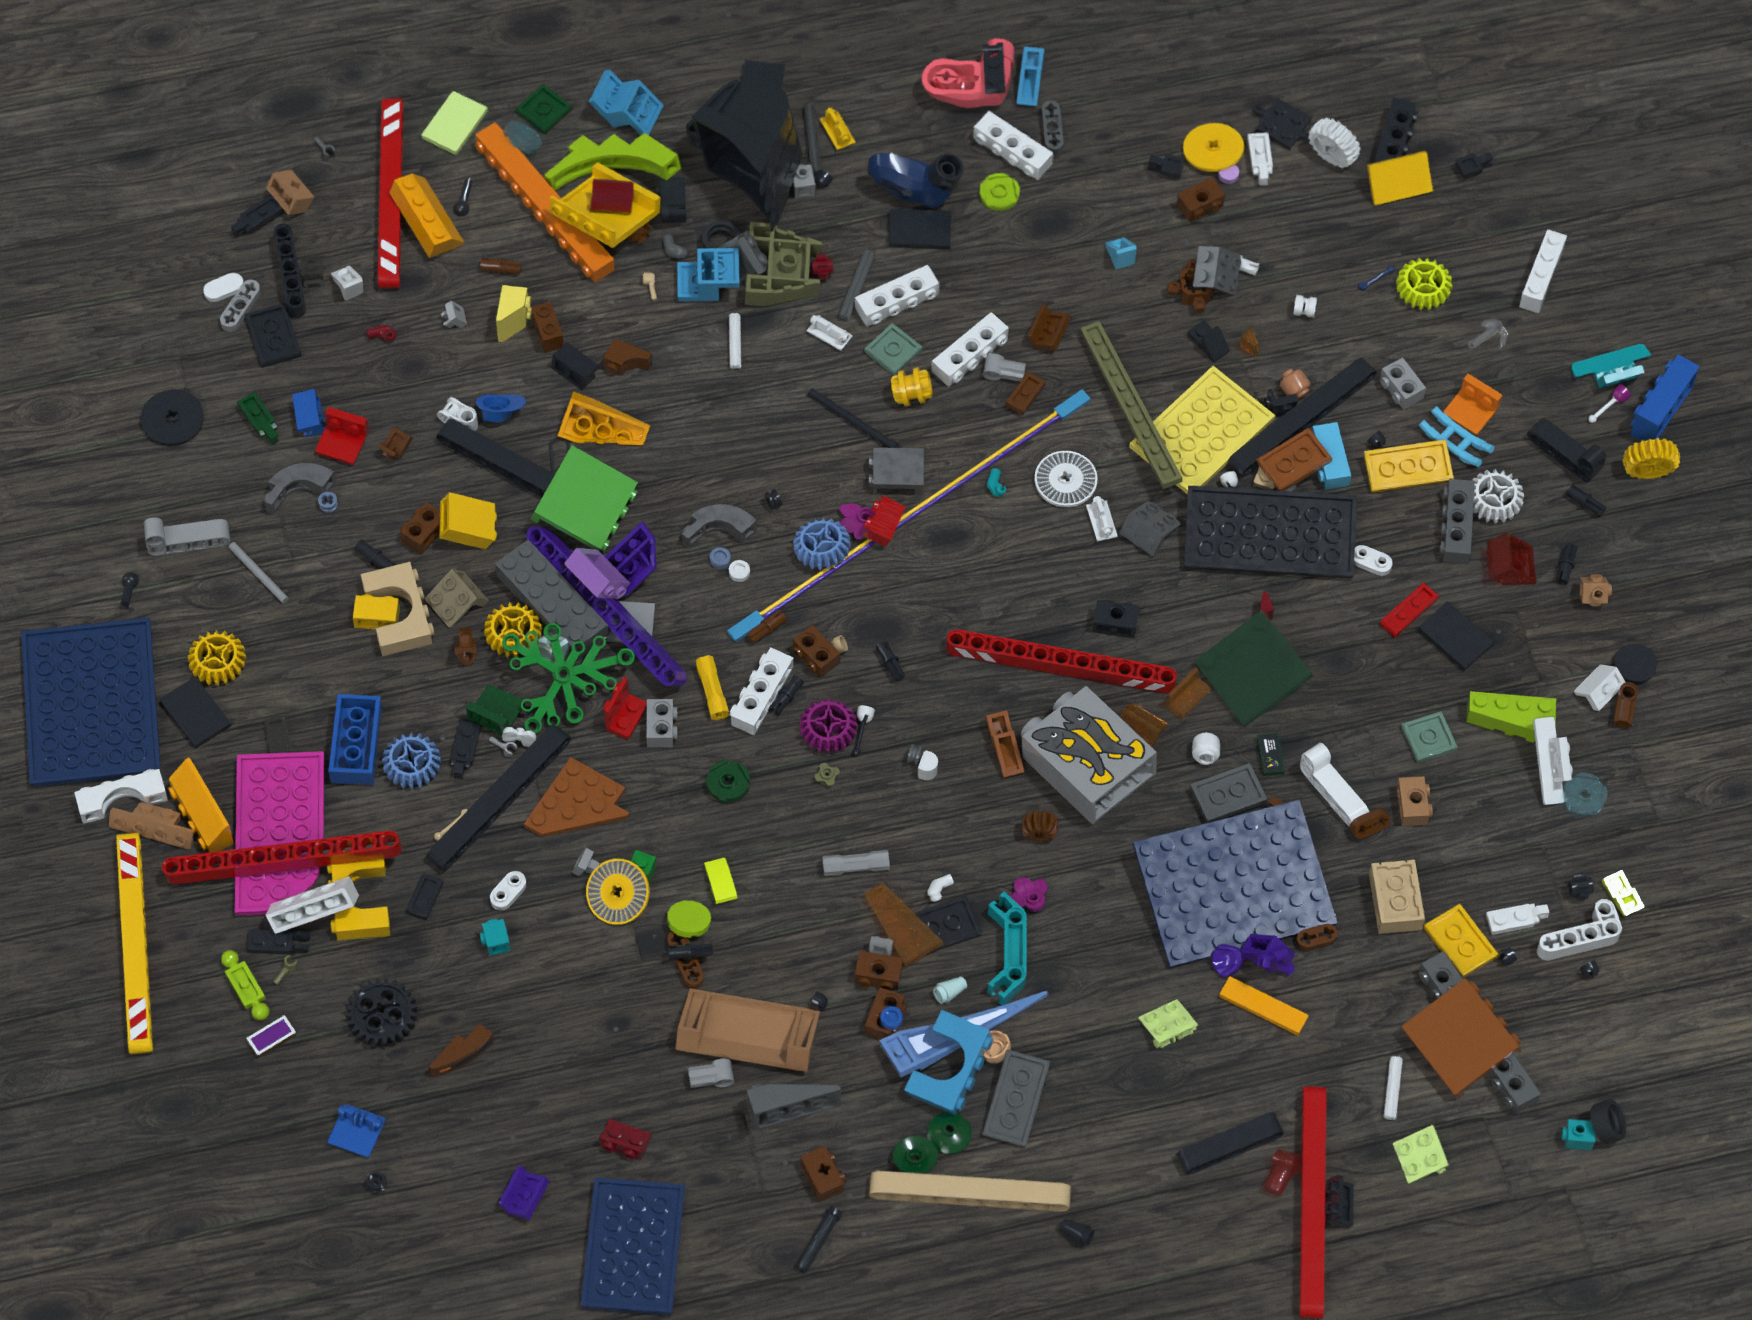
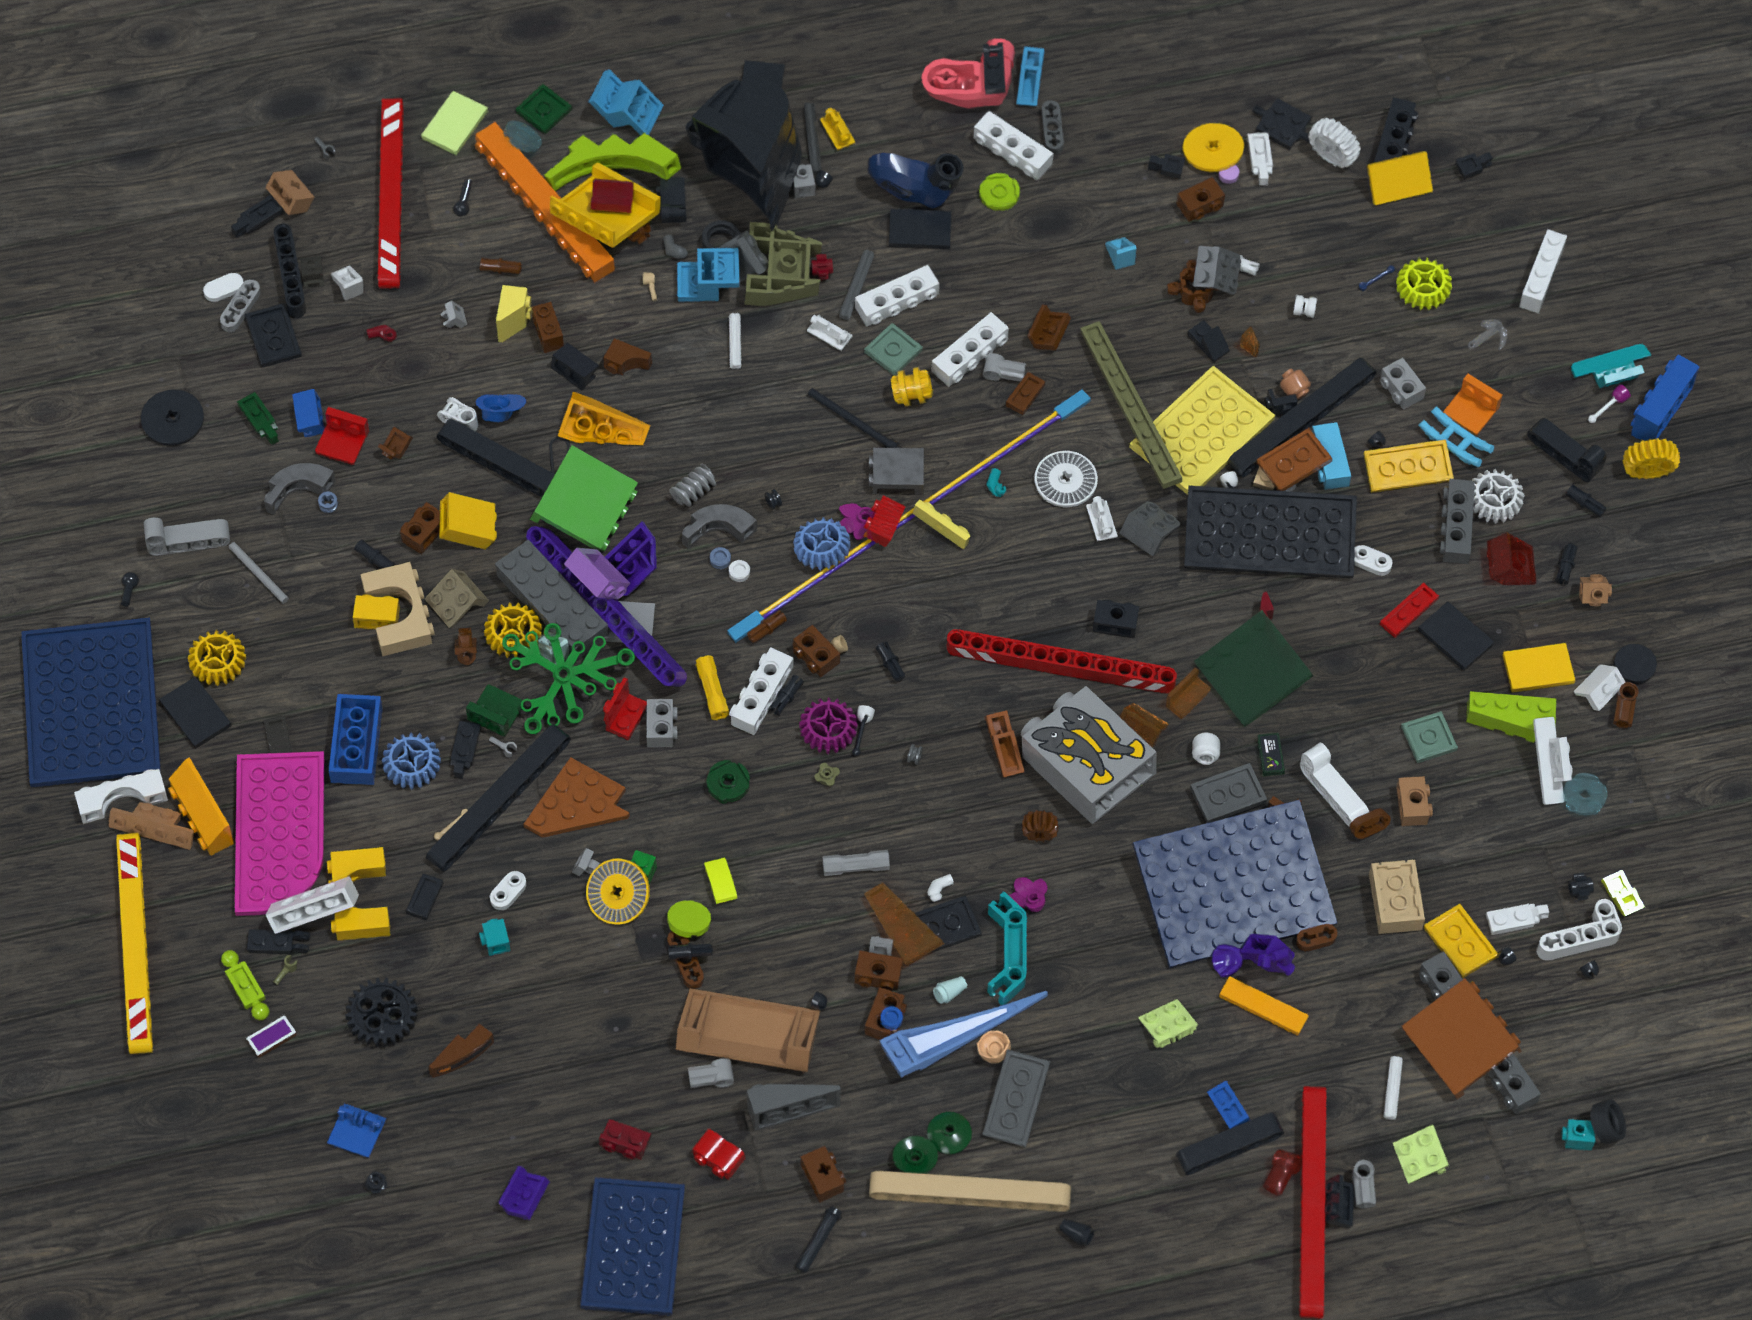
(291, 862): red beam -> none
(425, 215): light orange slope -> none
(511, 735): white piece -> none
(693, 485): none -> light grey piece
(718, 1154): none -> red brick
(928, 766): white brick -> none
(942, 523): none -> light yellow tile
(950, 1093): dark azure arch -> none
(1228, 1105): none -> blue hinge
(1364, 1186): none -> light grey piece
(1538, 667): none -> yellow tile

